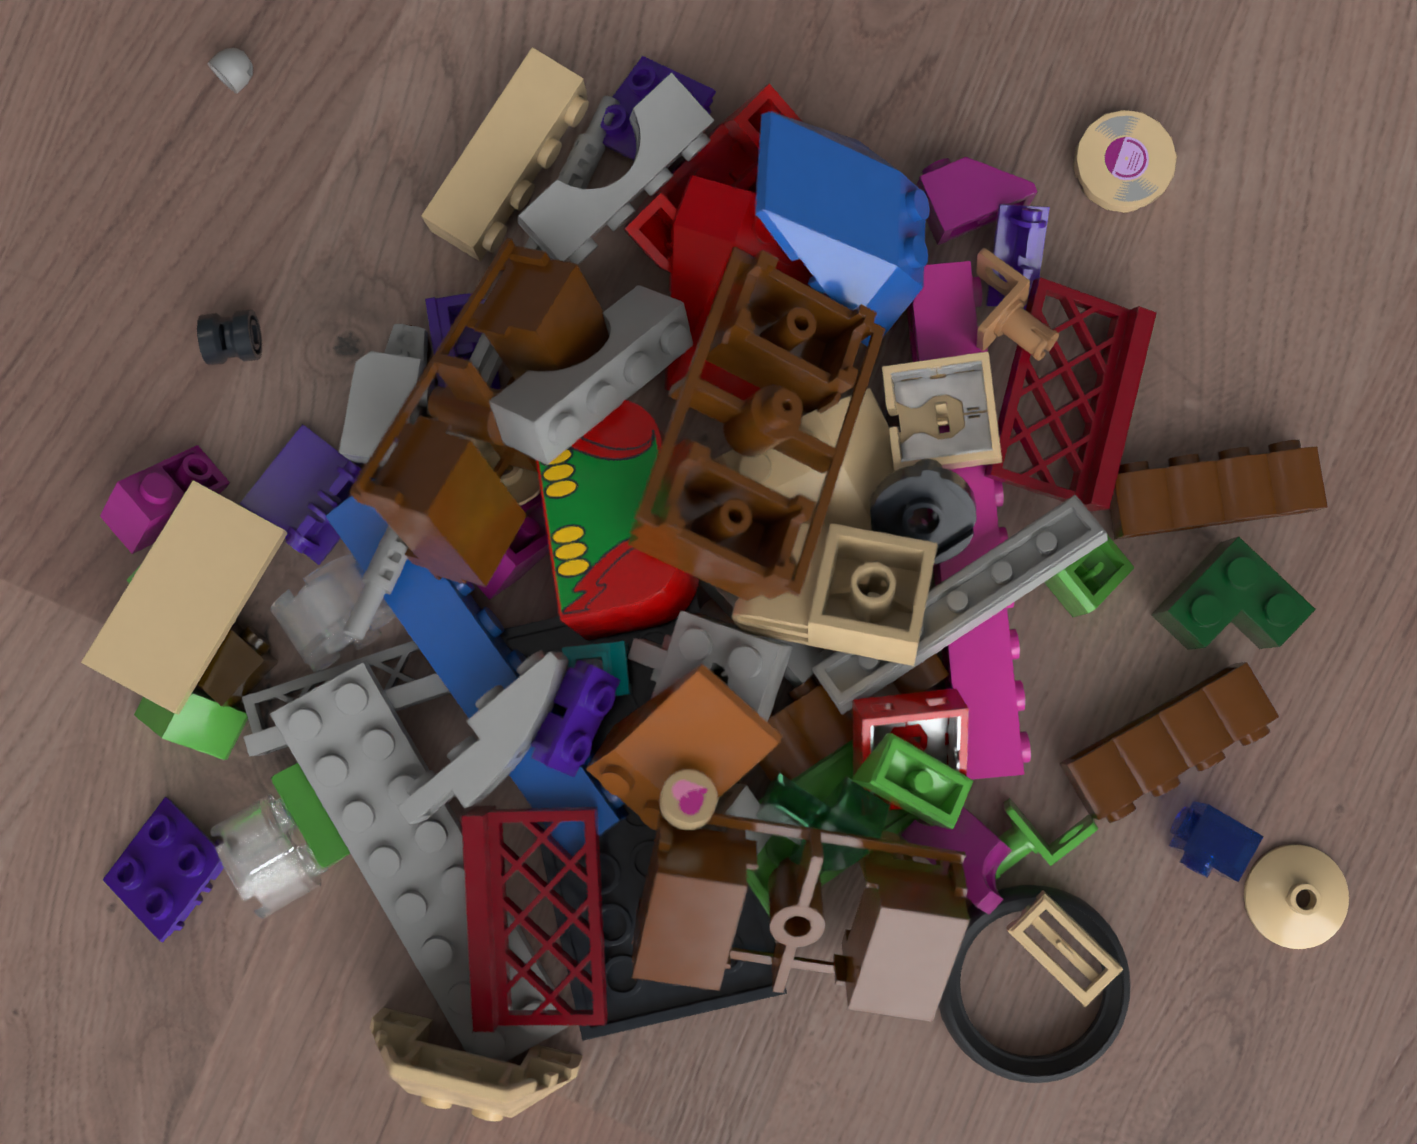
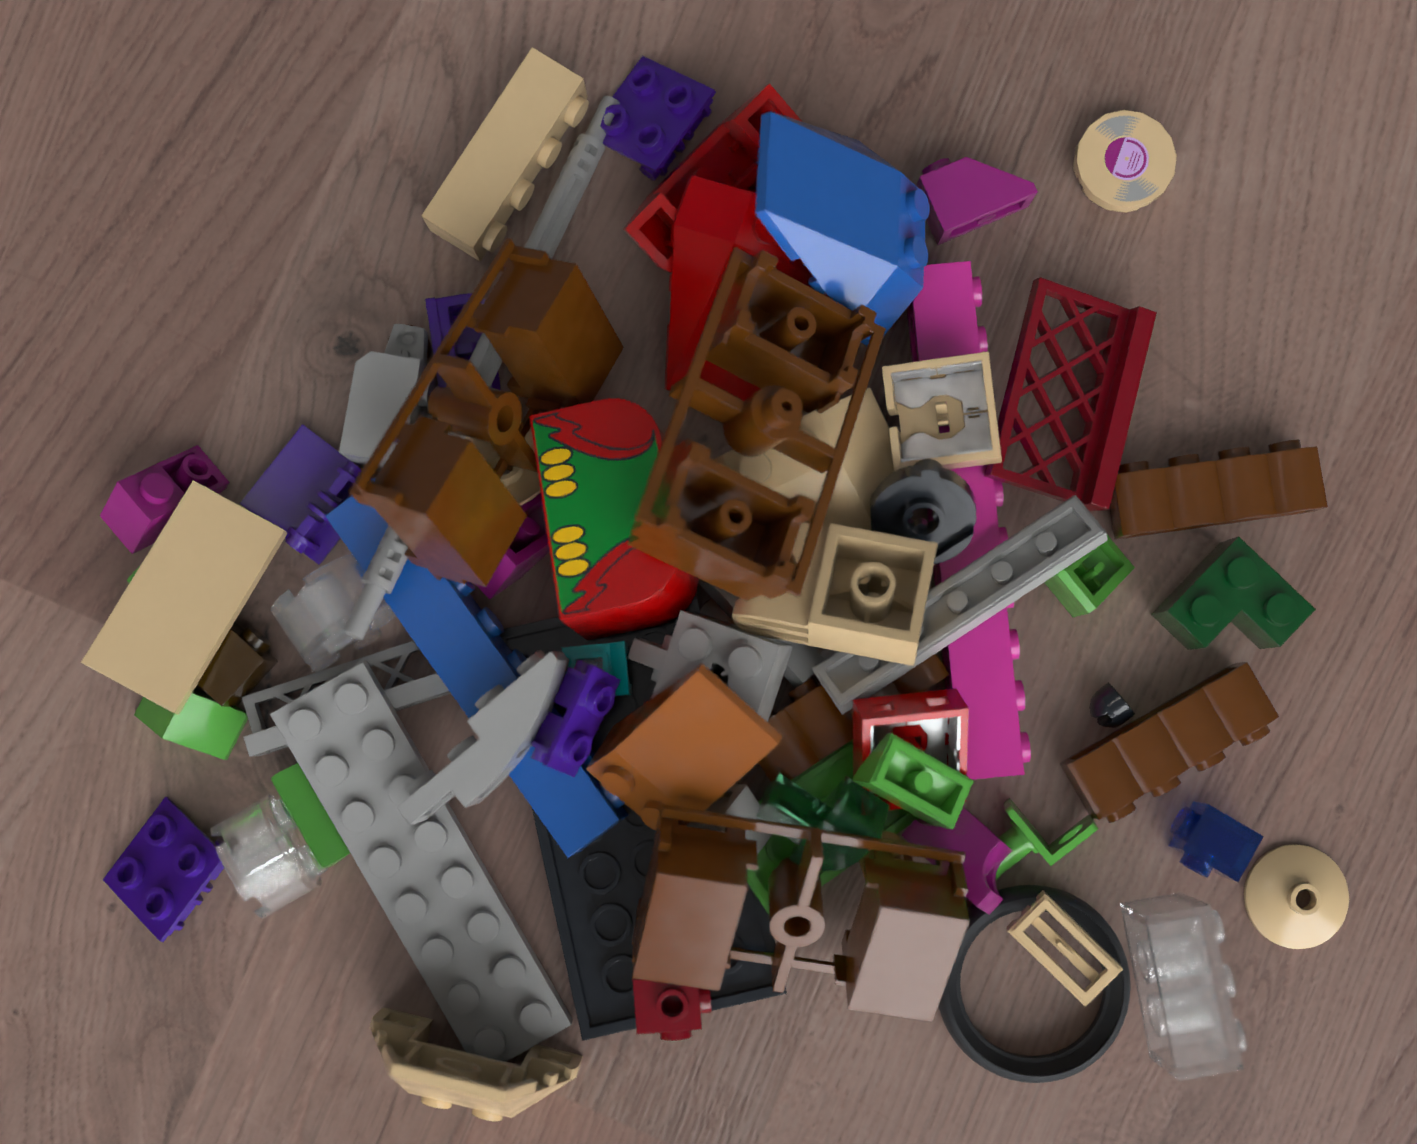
(229, 337): black wheel -> none
(232, 68): light grey hinge -> none
(488, 919): dark red fence -> none
(554, 409): light grey arch -> none
(665, 127): light grey arch -> none
(669, 1008): none -> dark red brick
(688, 799): tan tile -> none
(1009, 316): medium nougat bracket -> none
(1019, 243): dark purple hinge -> none
(1110, 707): none -> black hinge
(1183, 985): none -> clear brick

